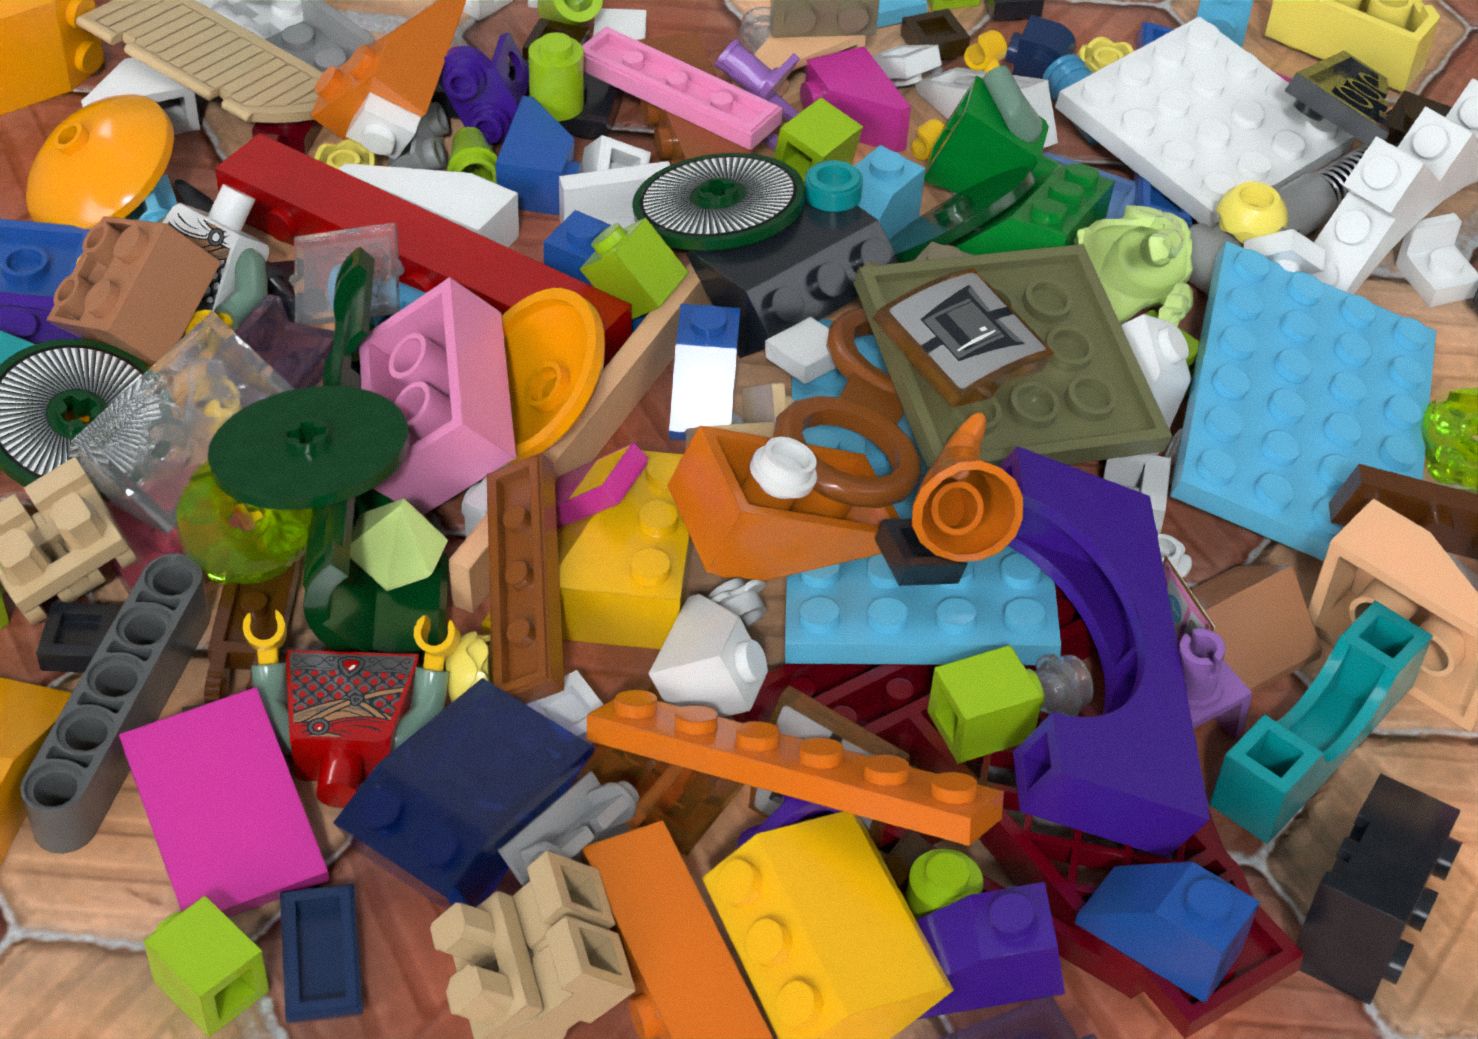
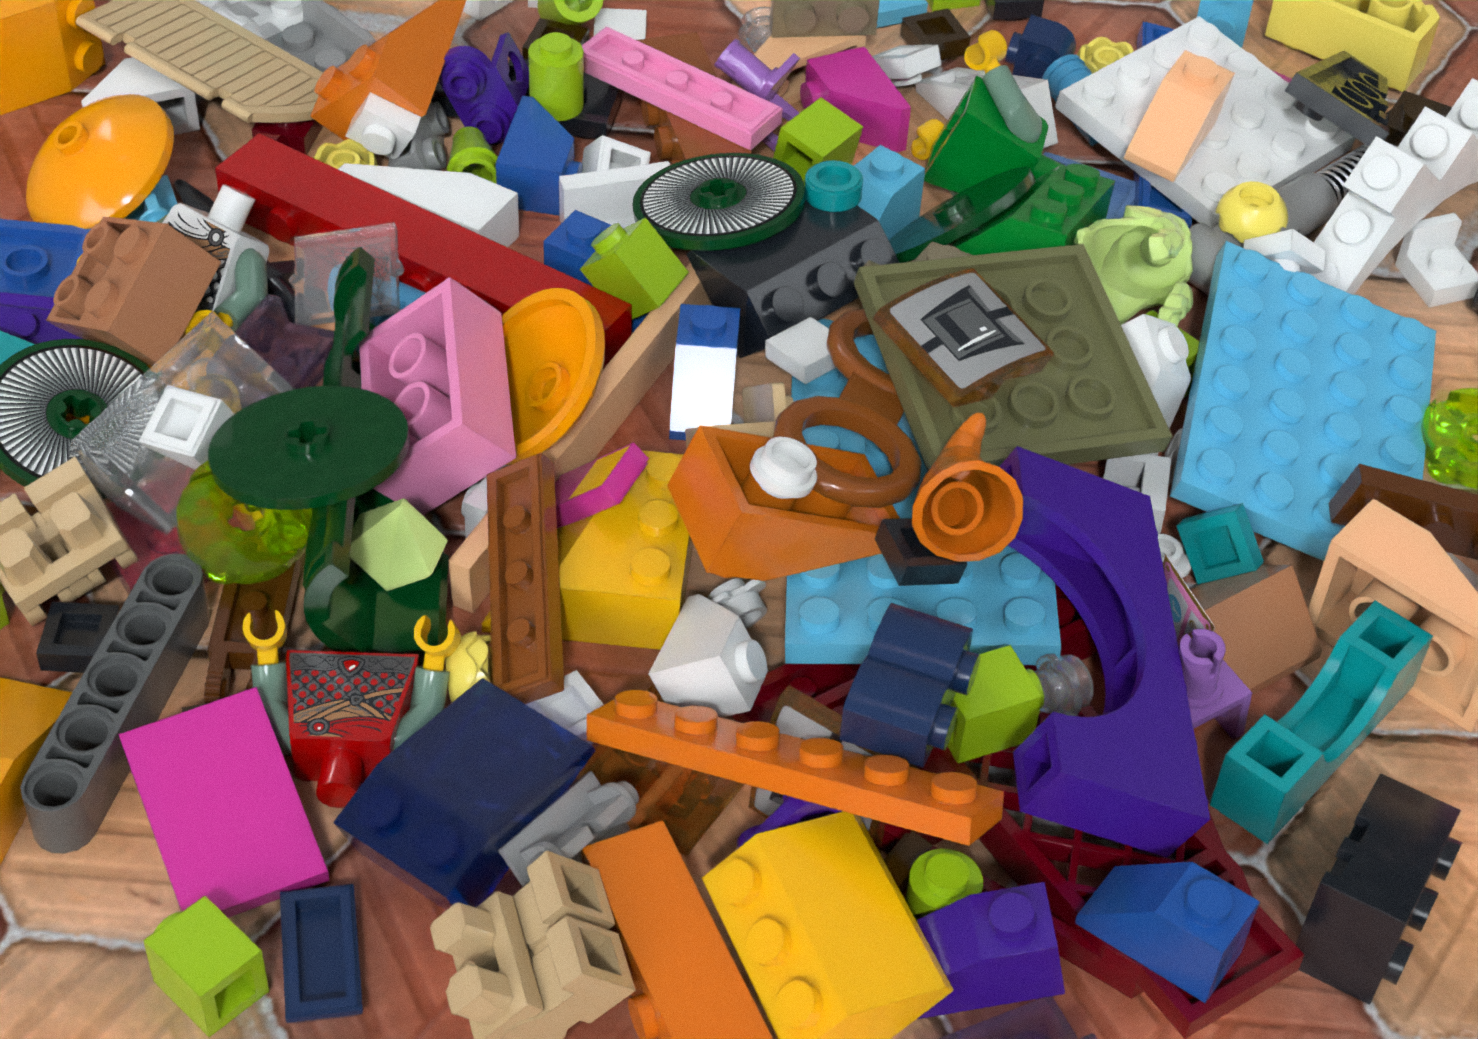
(184, 425): none -> white slope
(908, 684): none -> dark blue brick
(1180, 115): none -> light nougat slope
(1220, 544): none -> teal plate

